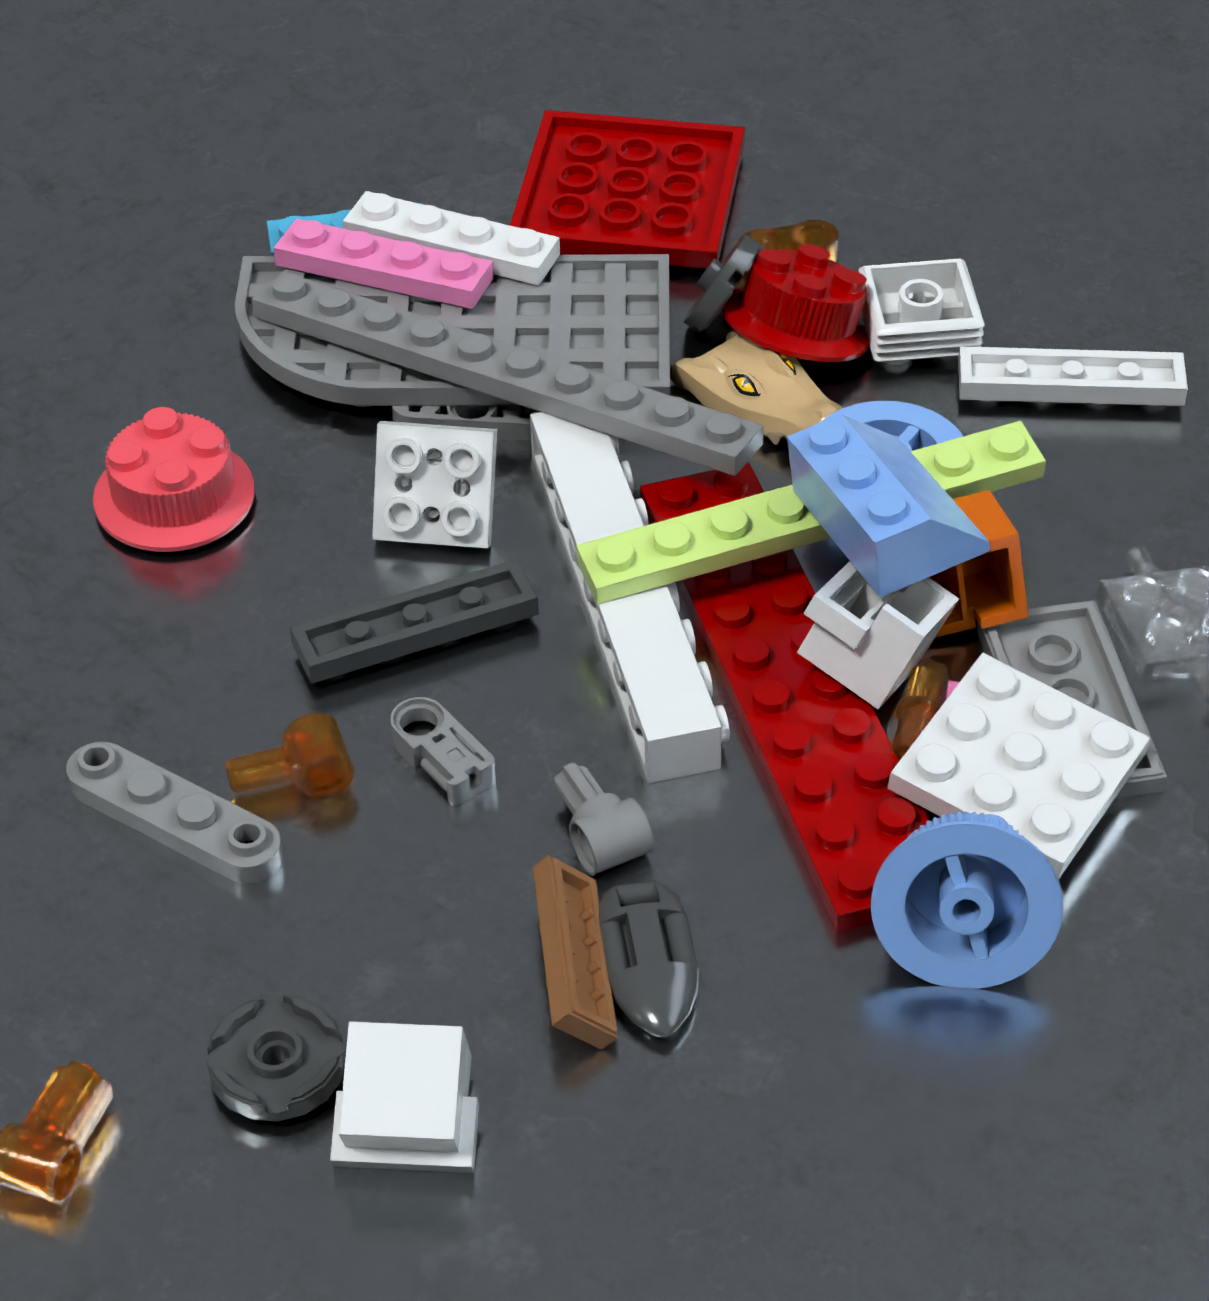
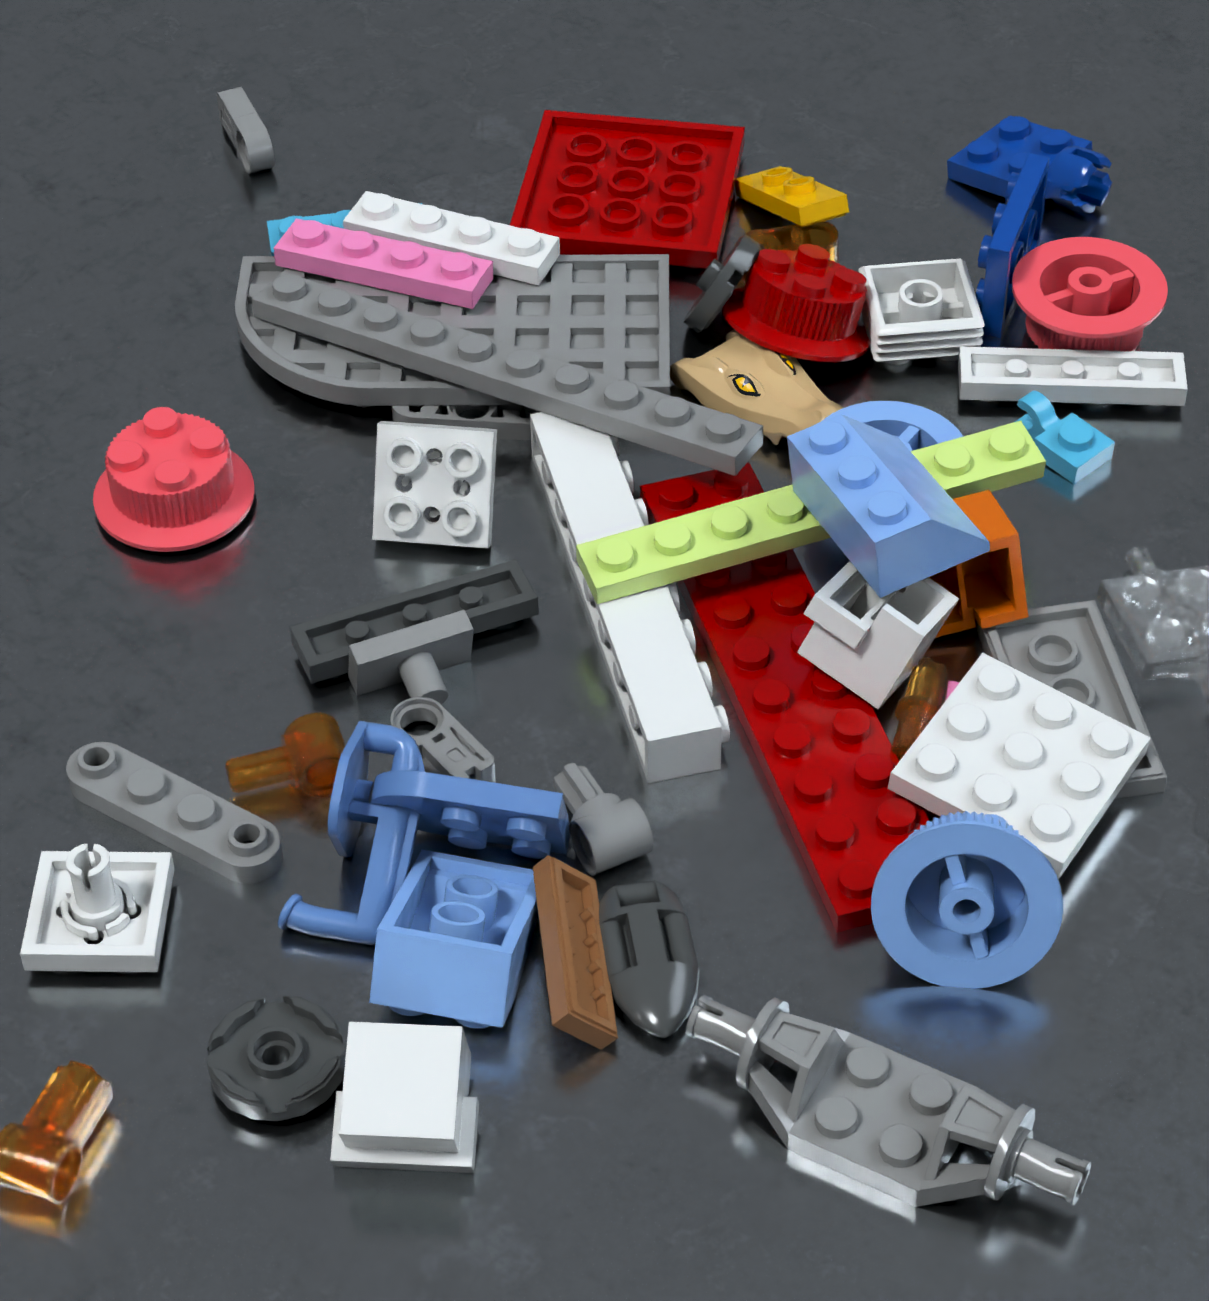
(95, 900): none -> white plate
(245, 130): none -> light grey piece
(410, 801): none -> medium blue plate
(412, 657): none -> light grey tile
(455, 940): none -> light blue slope
(792, 196): none -> yellow plate
(882, 1111): none -> light grey plate
(1015, 233): none -> blue plate
(1068, 444): none -> medium azure plate
(1072, 169): none -> blue plate
(1088, 294): none -> coral piece

